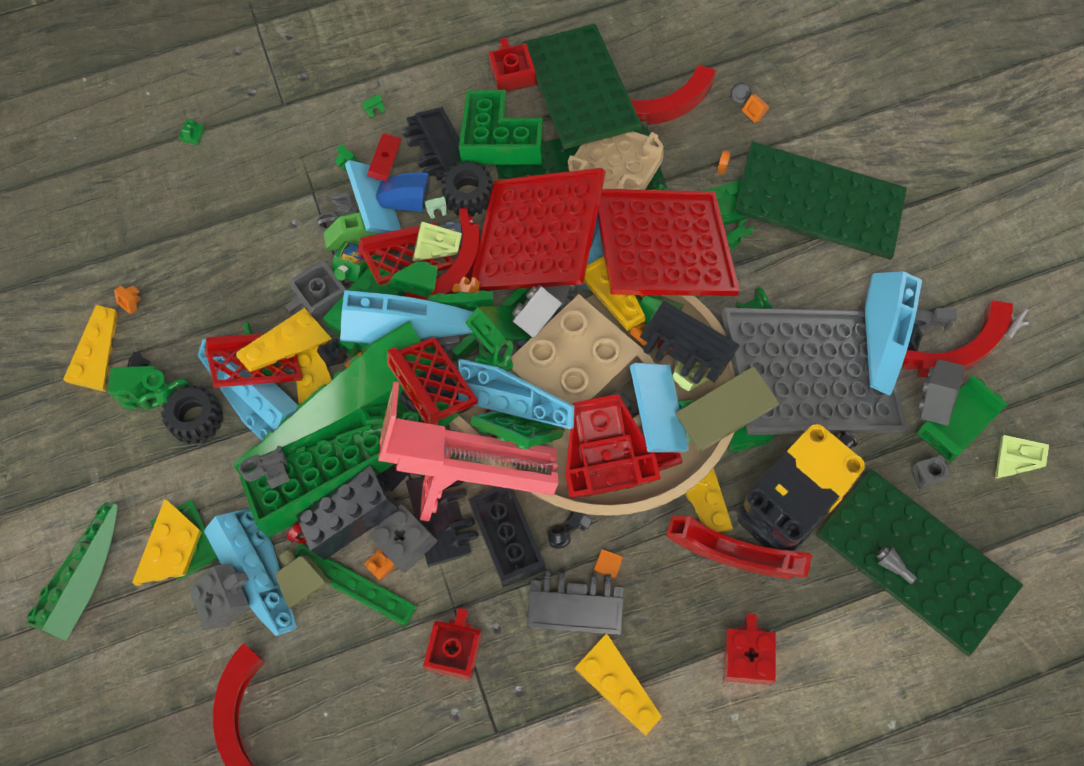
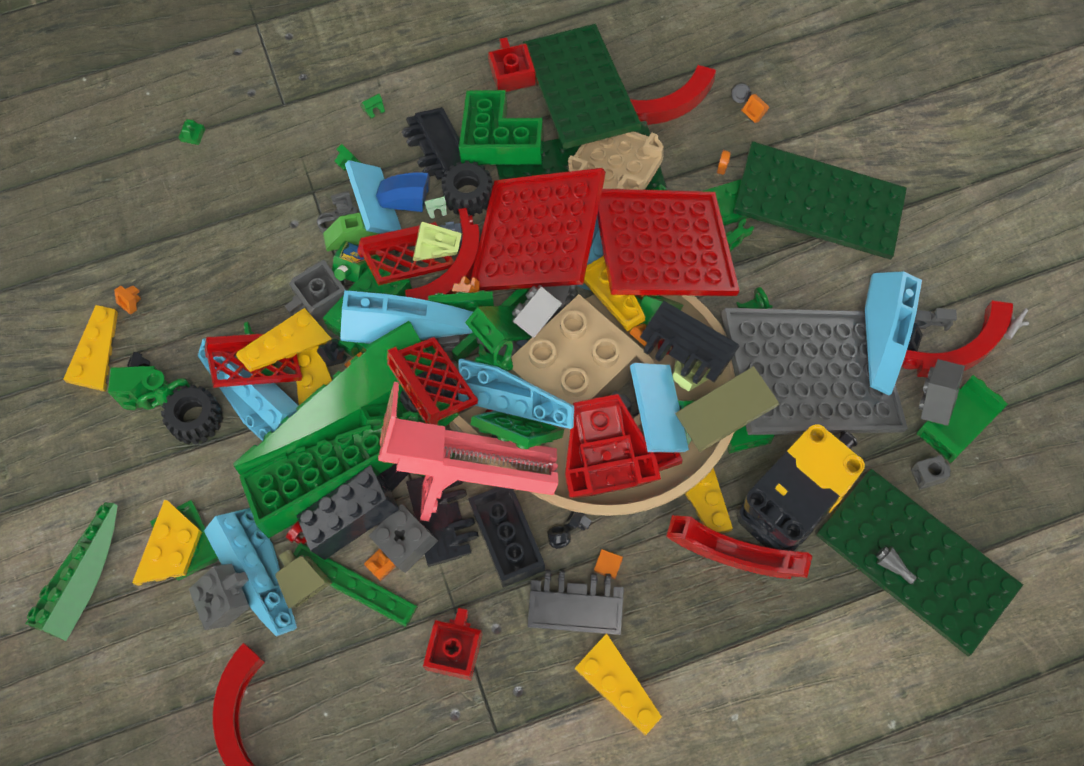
(266, 464): dark grey piece -> none
(384, 157): red tile -> none
(415, 279): green slope -> none
(754, 641): red hinge -> none
(1020, 456): yellowish green wing -> none

